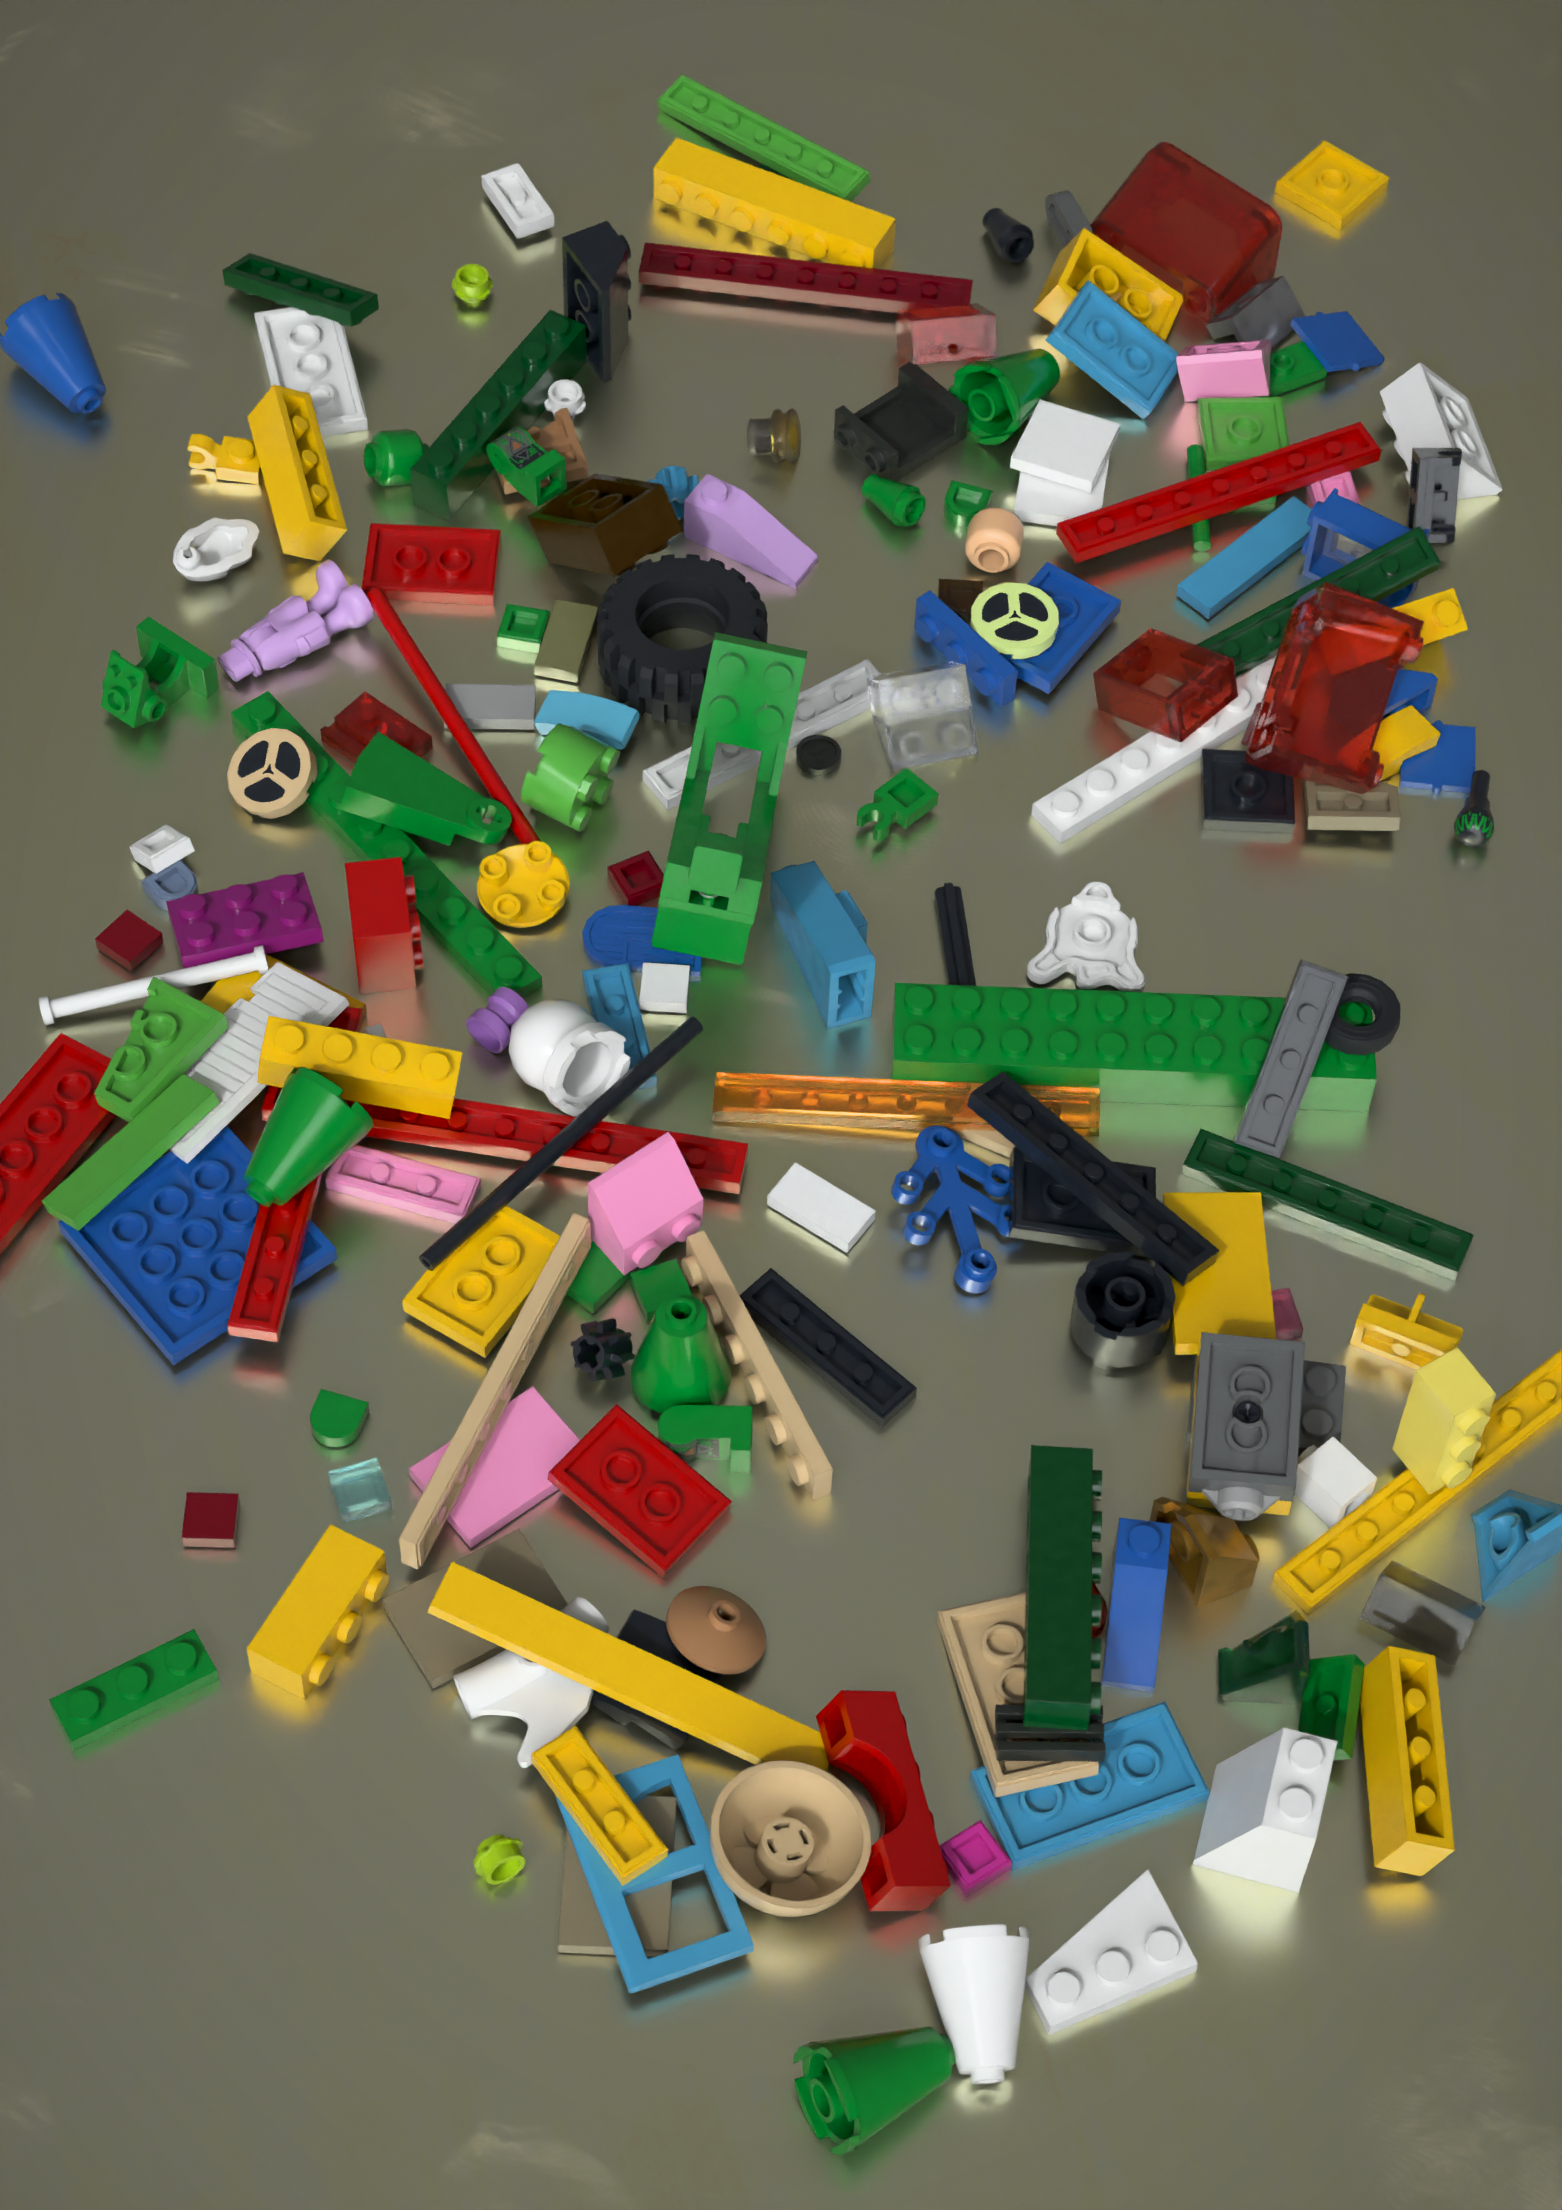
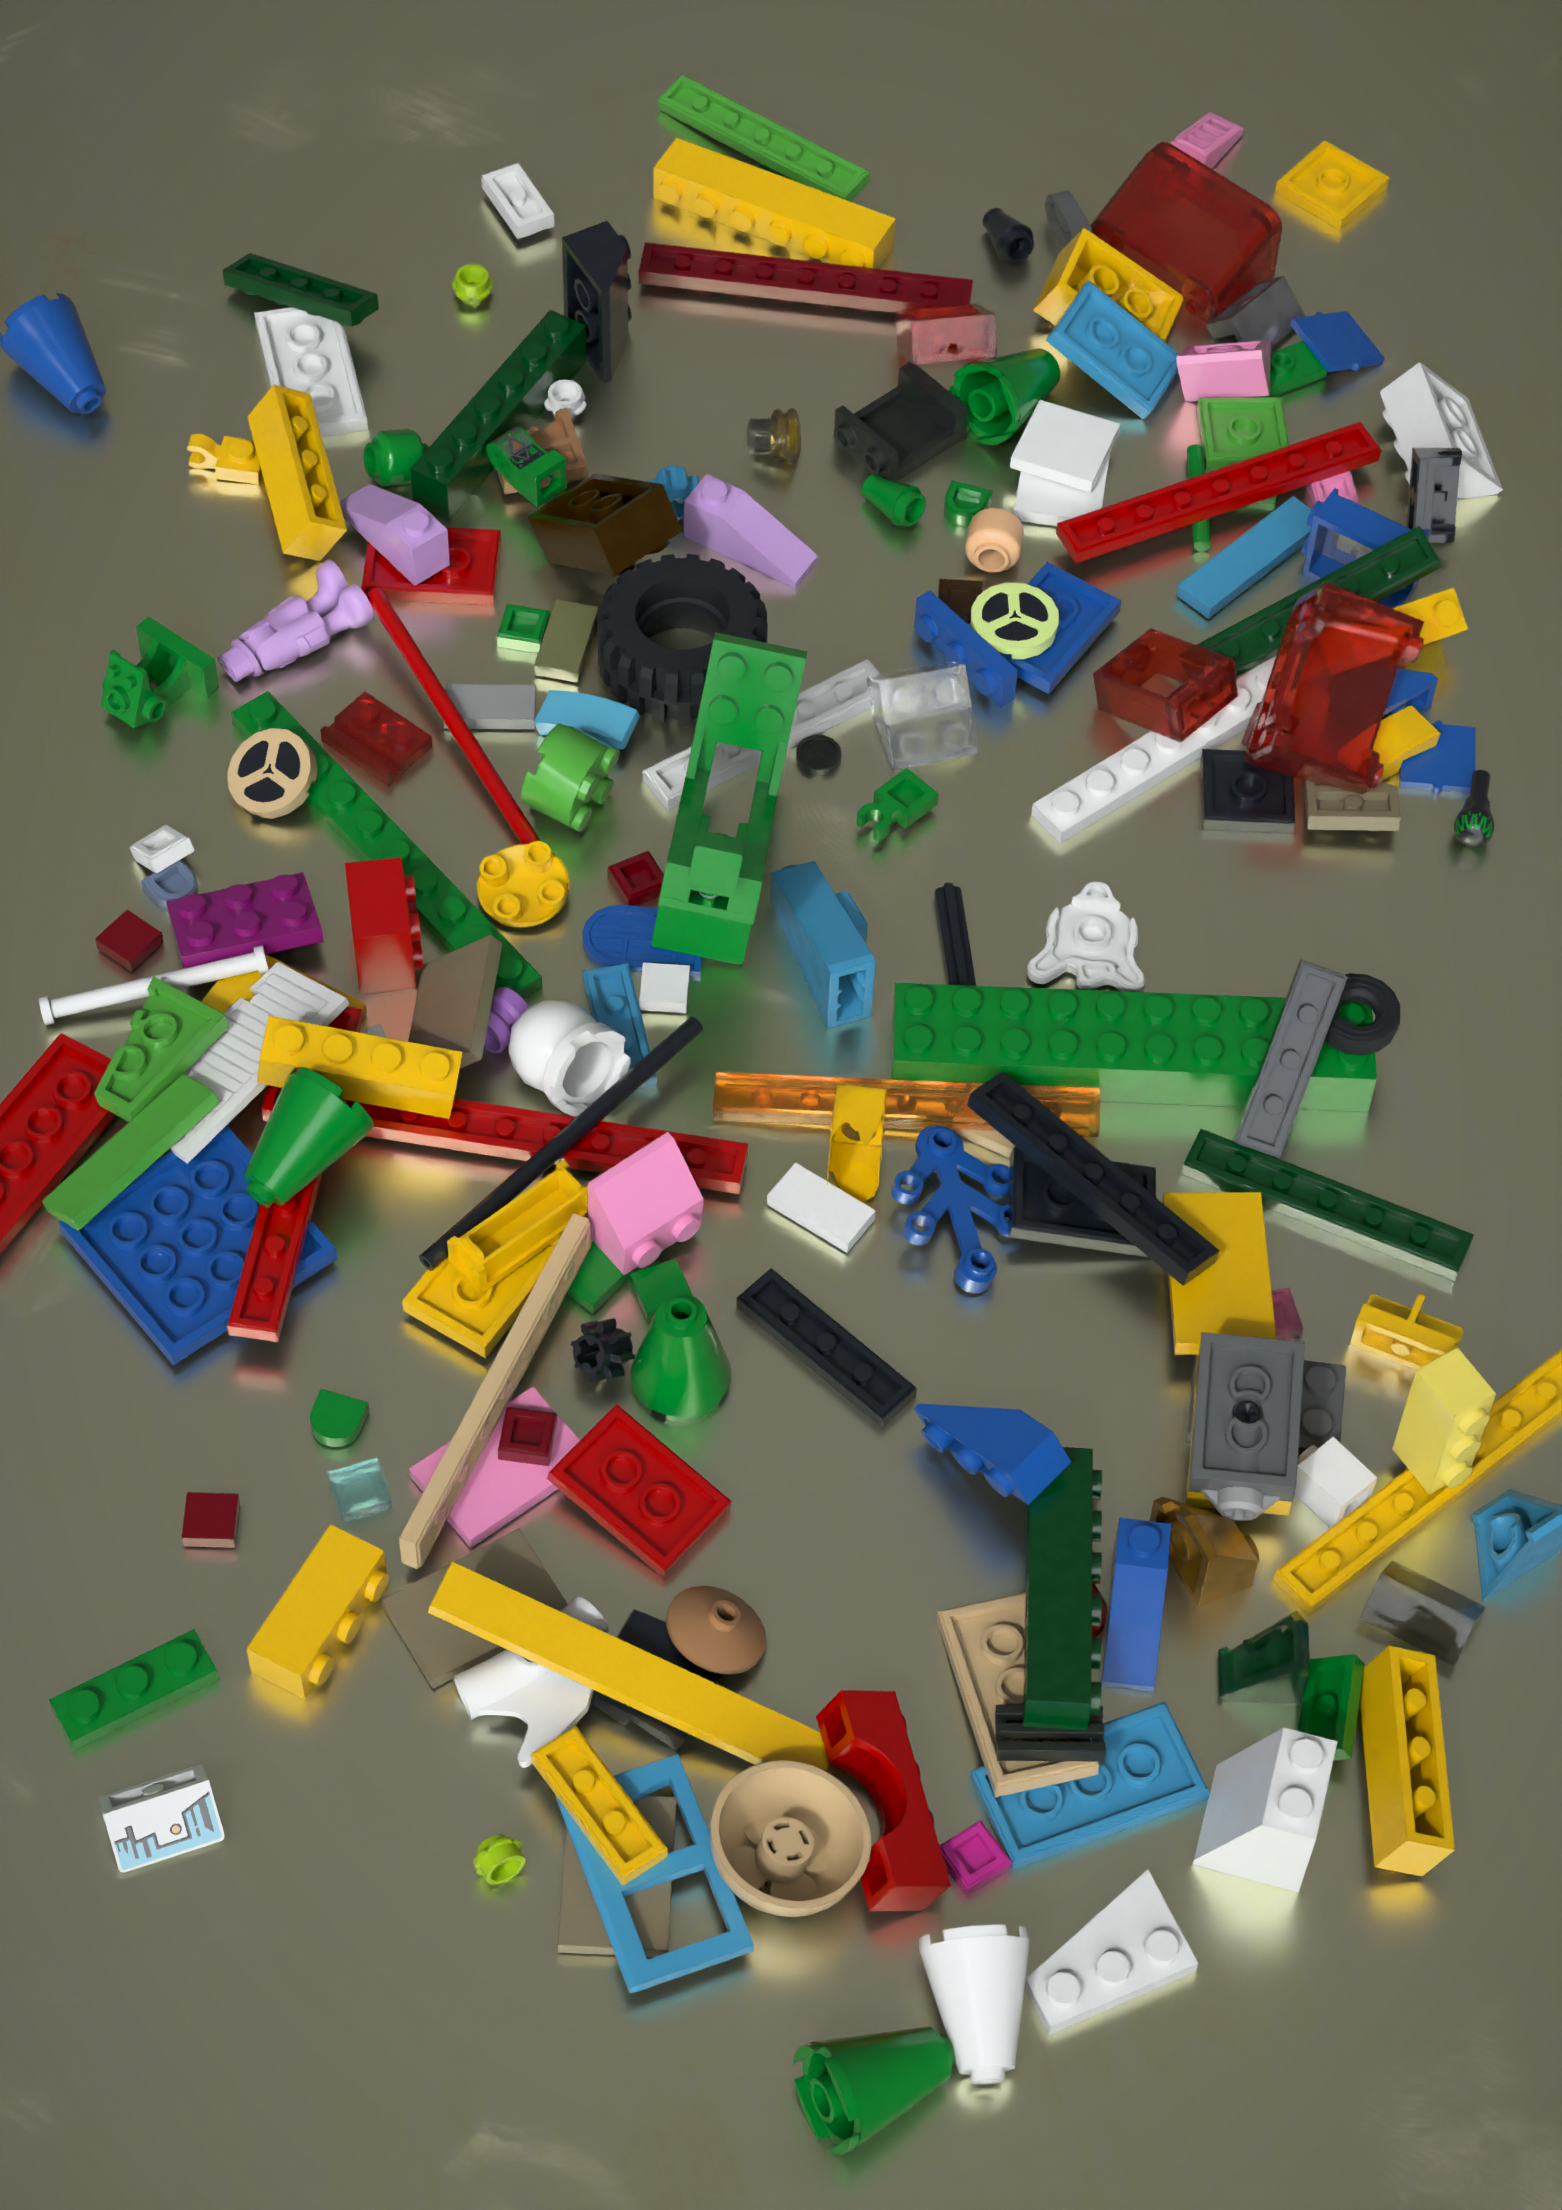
(161, 1818): none -> white panel
(215, 548): white arm -> none
(399, 531): none -> lavender slope
(404, 1183): bright pink tile -> none
(419, 798): green piece -> none
(457, 999): none -> dark tan tile
(518, 1229): none -> yellow container
(527, 1436): none -> dark red tile
(709, 1433): green leg -> none
(763, 1378): tan plate -> none
(855, 1165): none -> yellow piece
(1001, 1443): none -> blue slope
(1122, 1310): black brick -> none
(1209, 139): none -> bright pink slope

